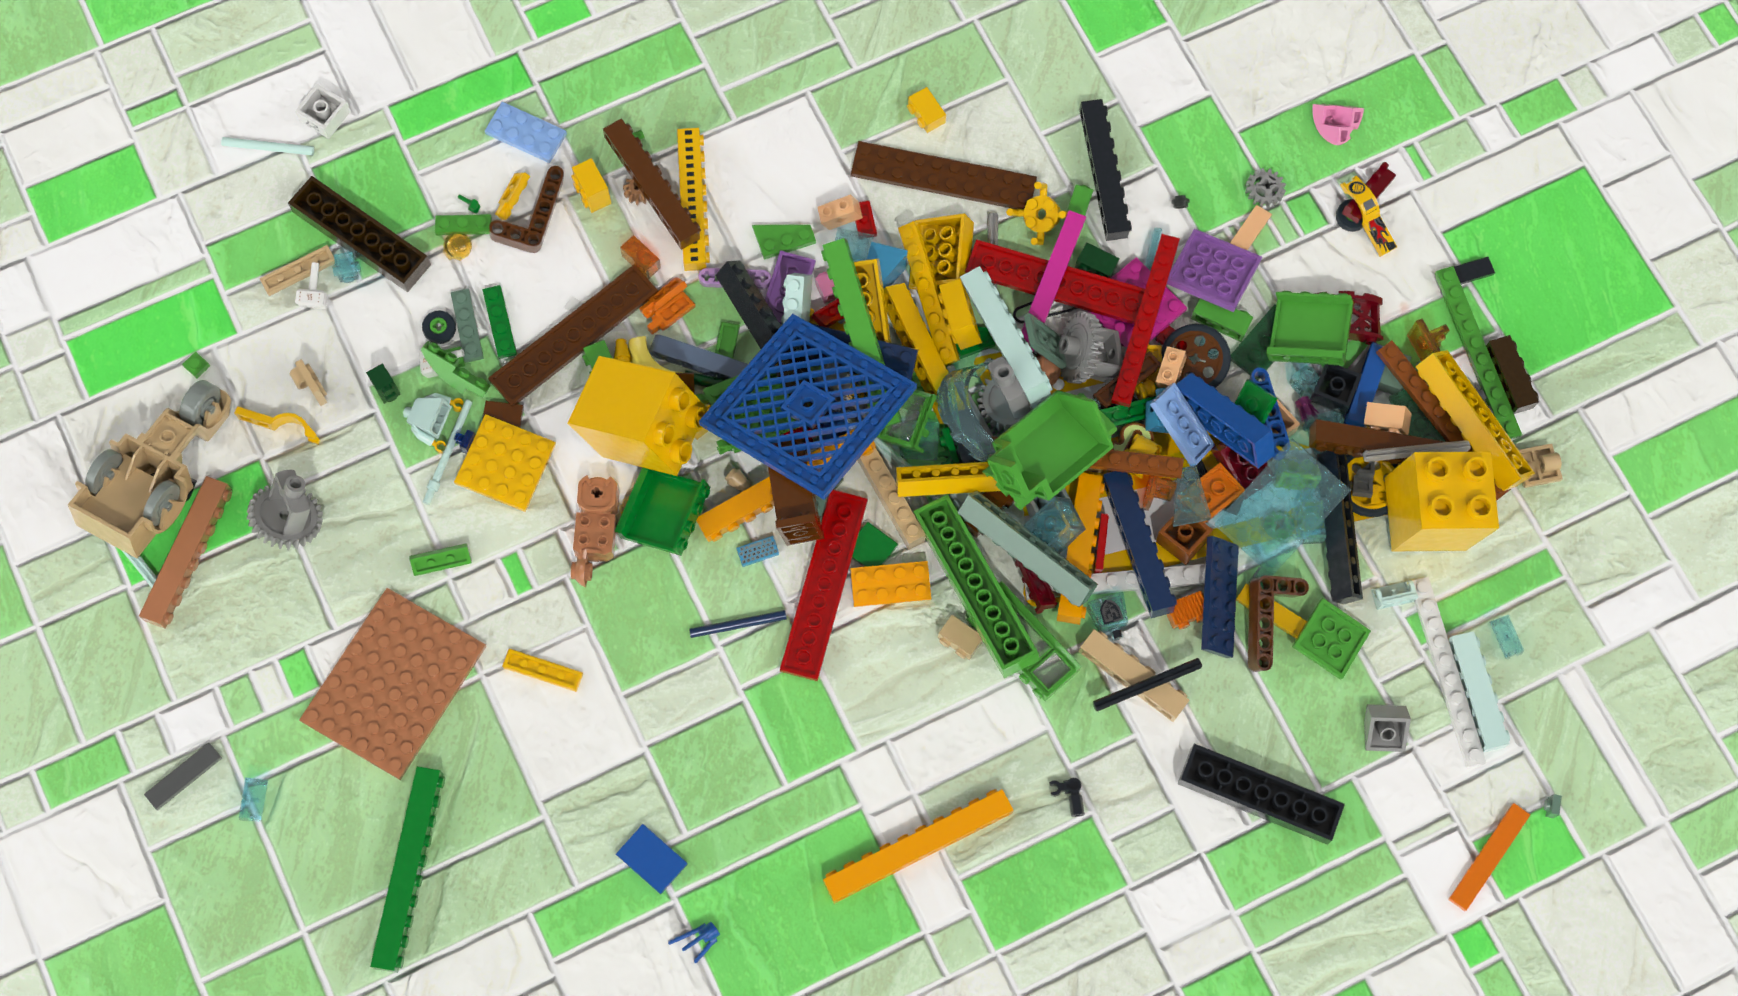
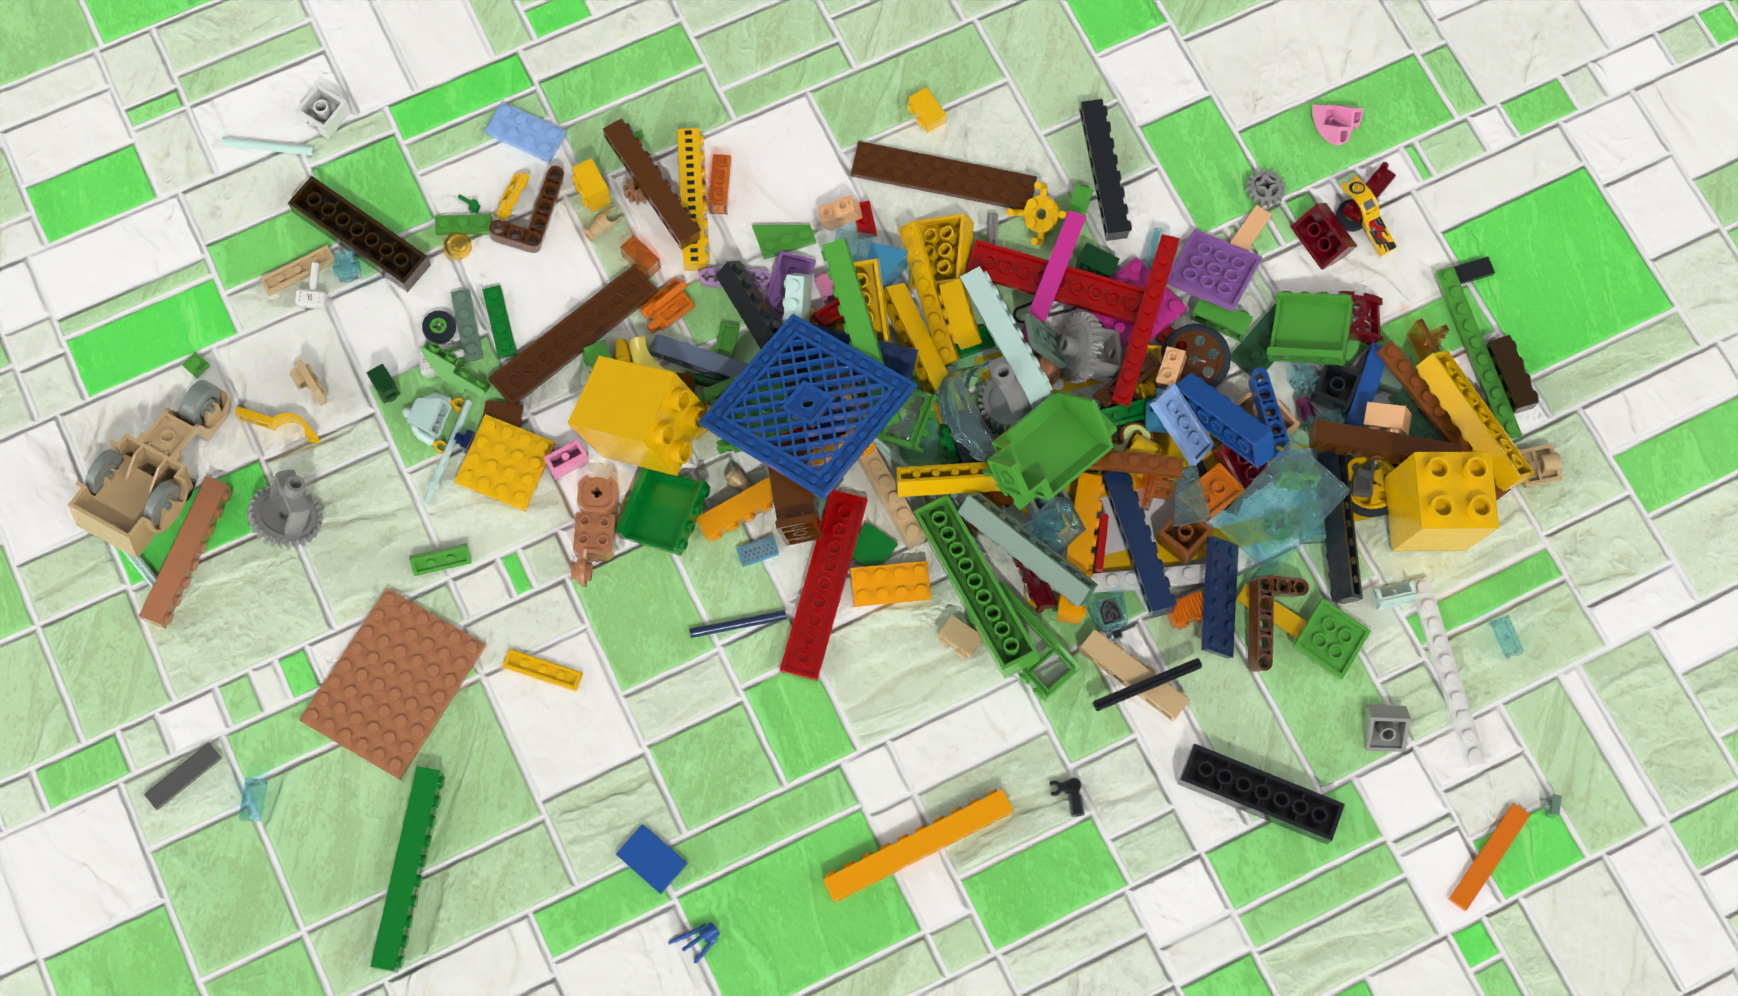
(566, 459): none -> bright pink brick
(600, 225): none -> tan piece
(720, 184): none -> clear orange brick
(1180, 202): pearl dark grey plate -> none
(1256, 400): green tile -> none
(1323, 235): none -> dark red slope
(1406, 451): light grey axle -> none
(1479, 691): light aqua brick -> none

